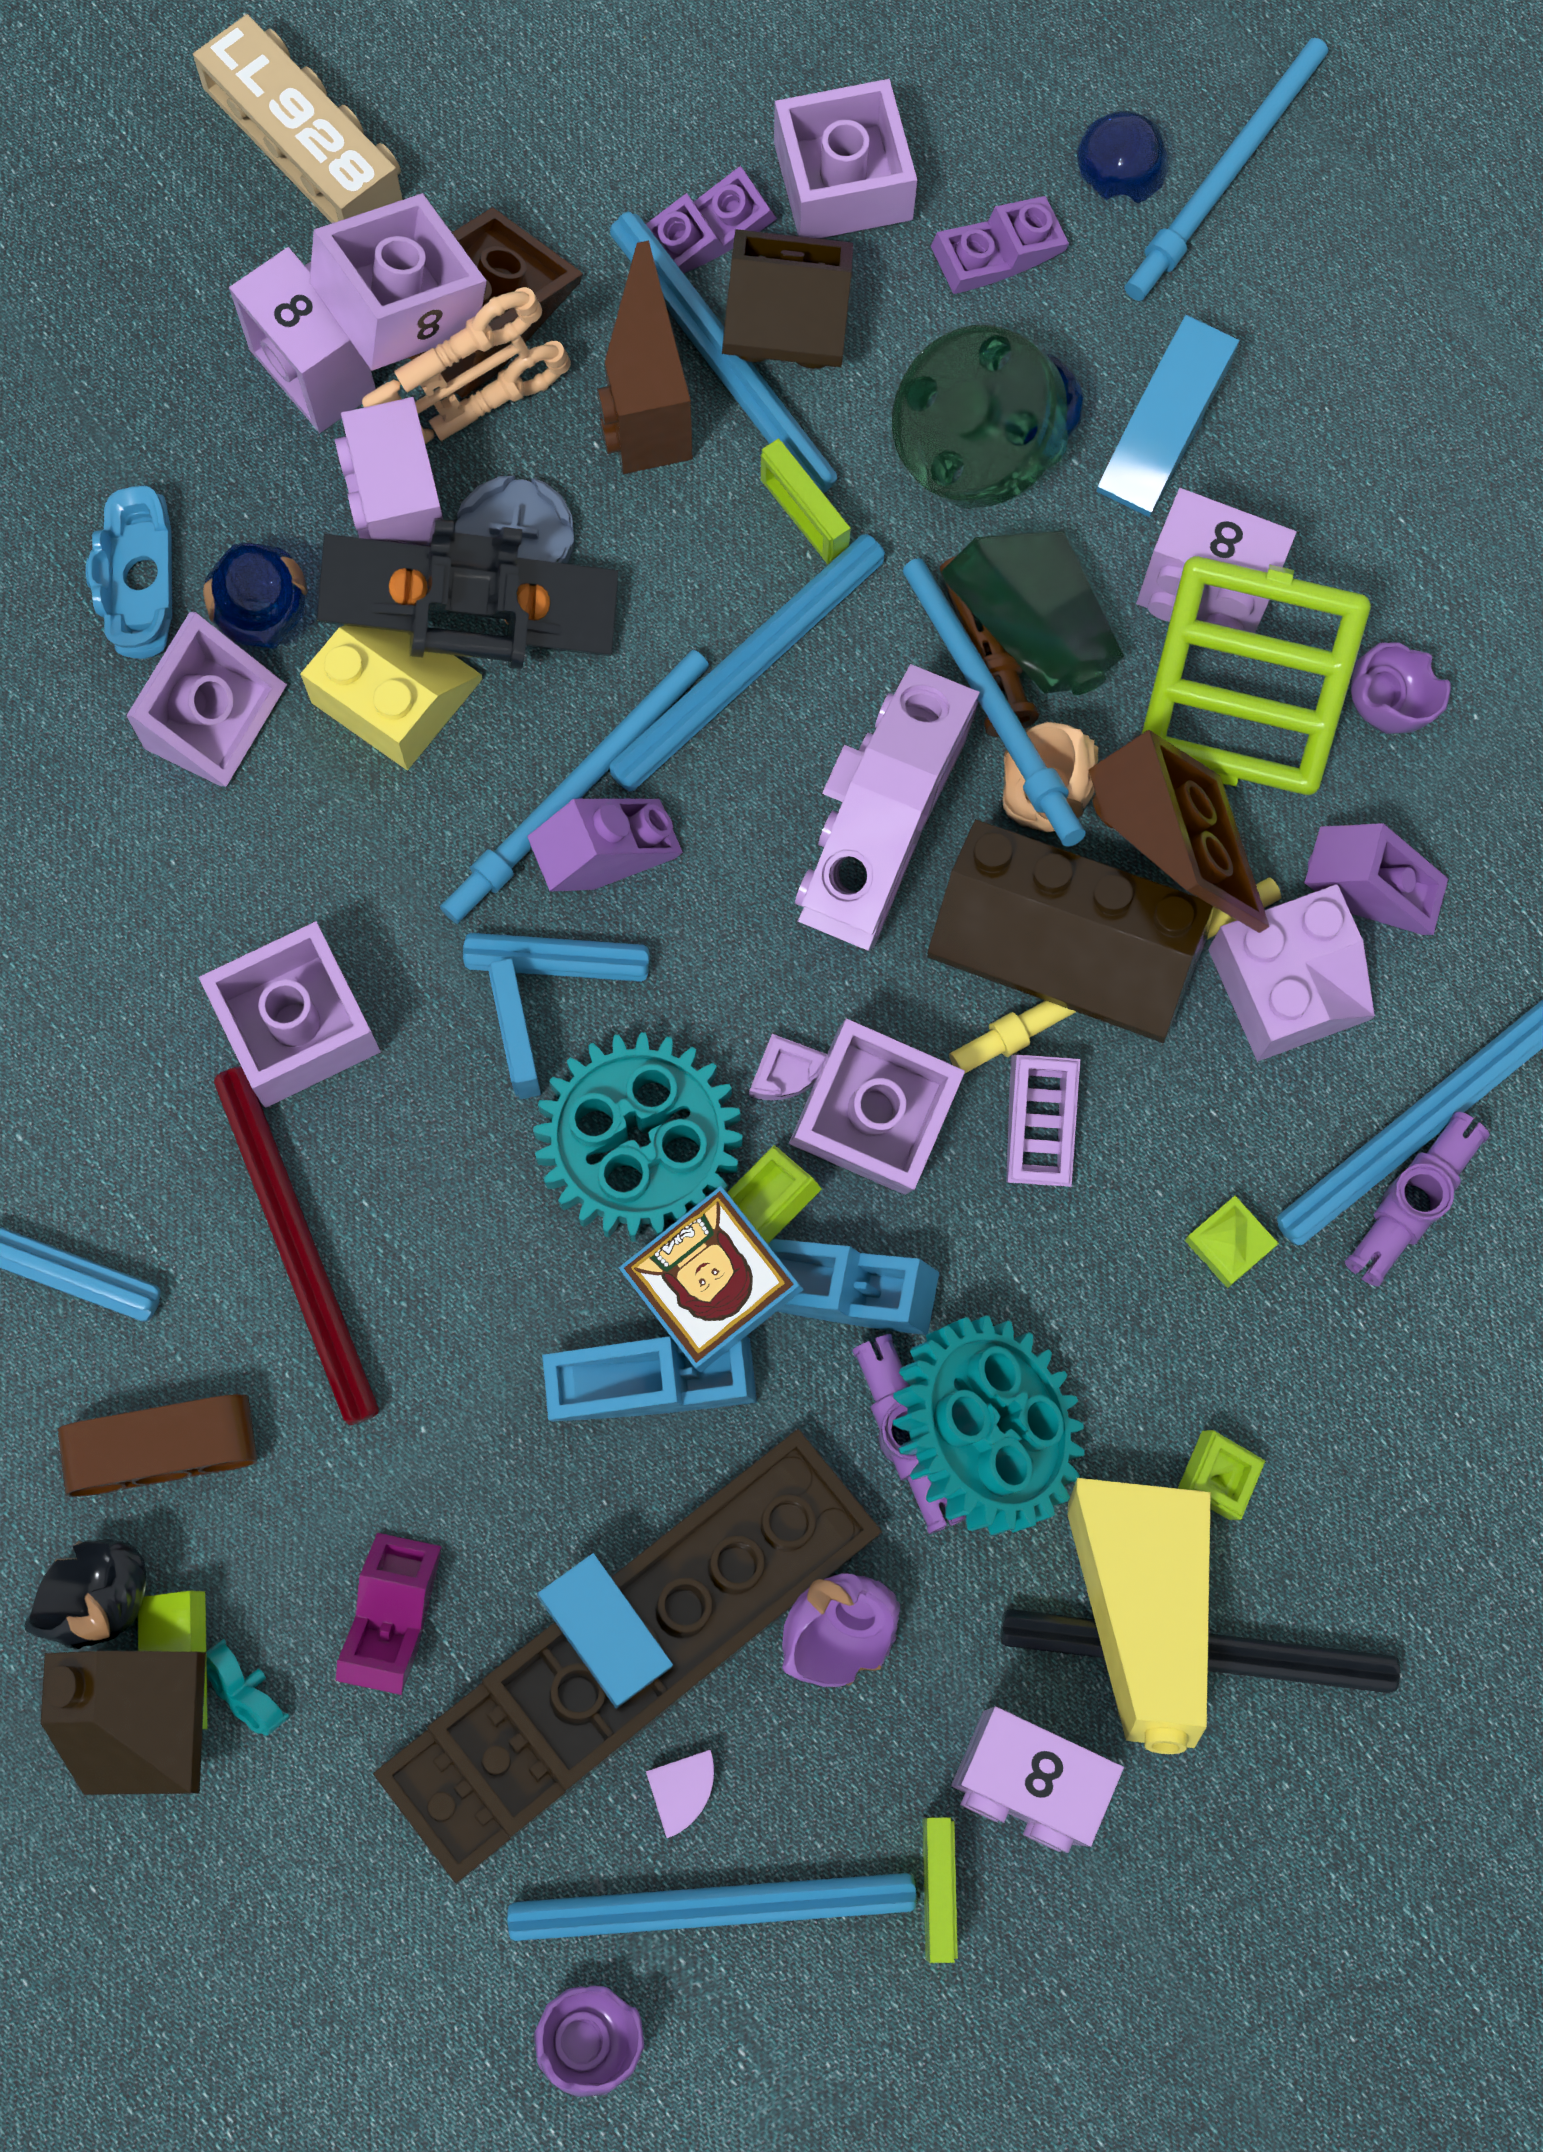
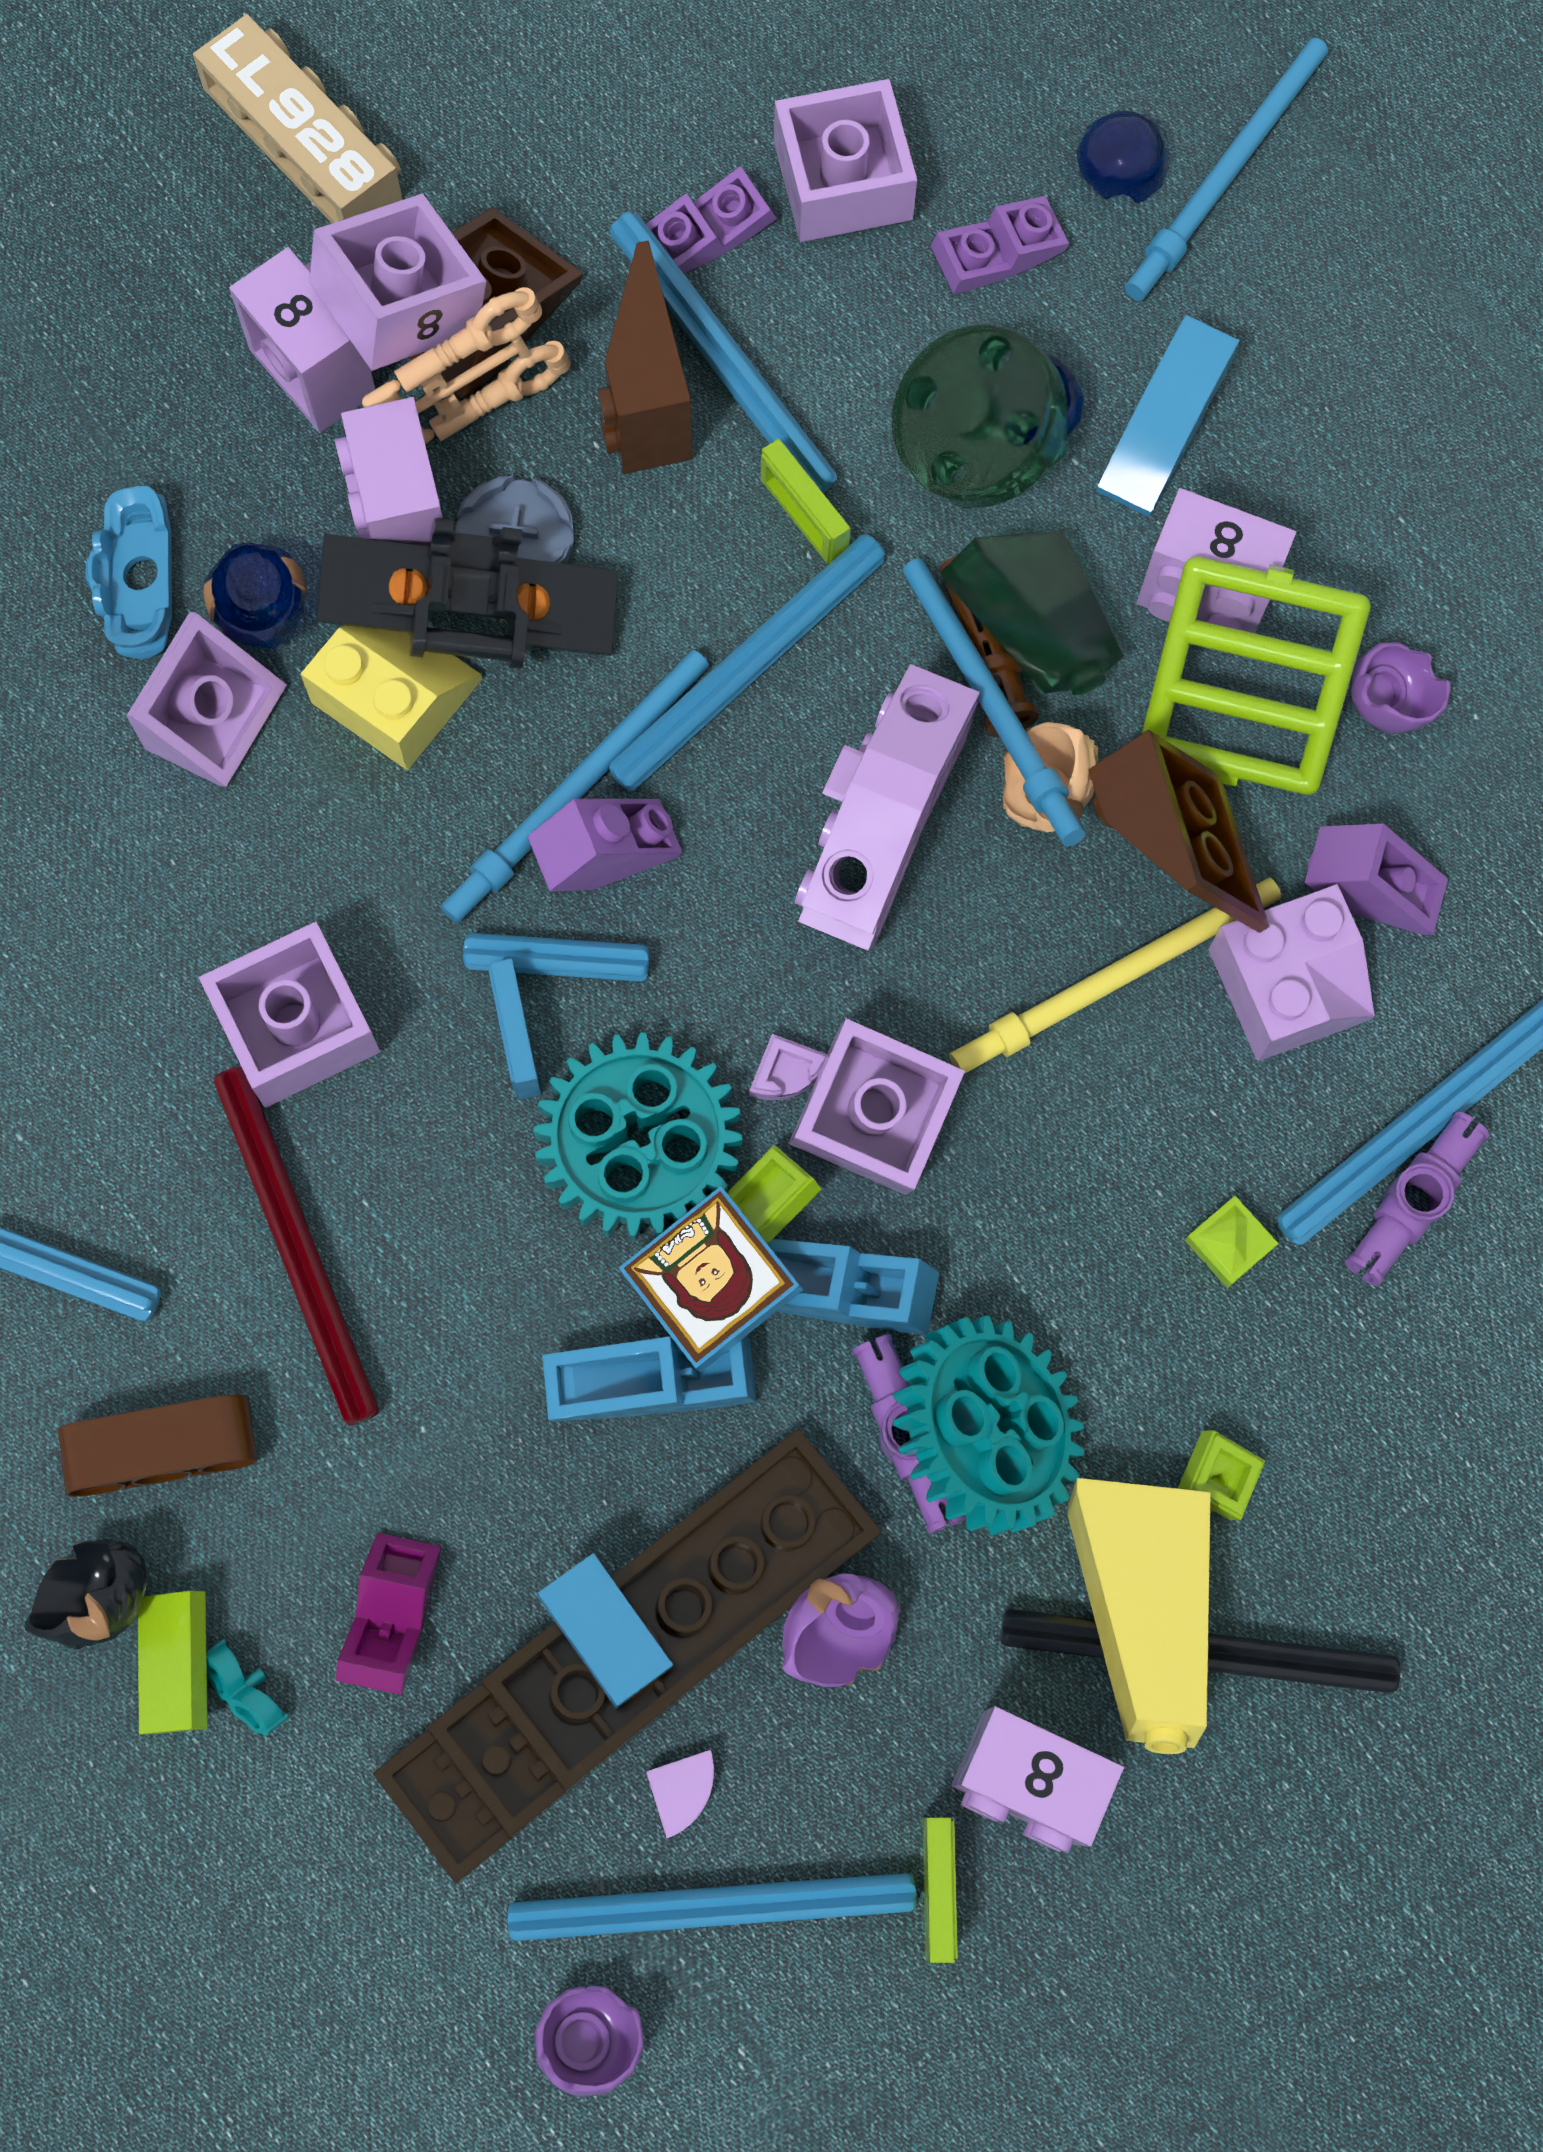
(126, 1719): dark brown slope -> none
(788, 299): dark brown slope -> none
(1068, 1071): lavender slope -> none
(1070, 930): dark brown slope -> none

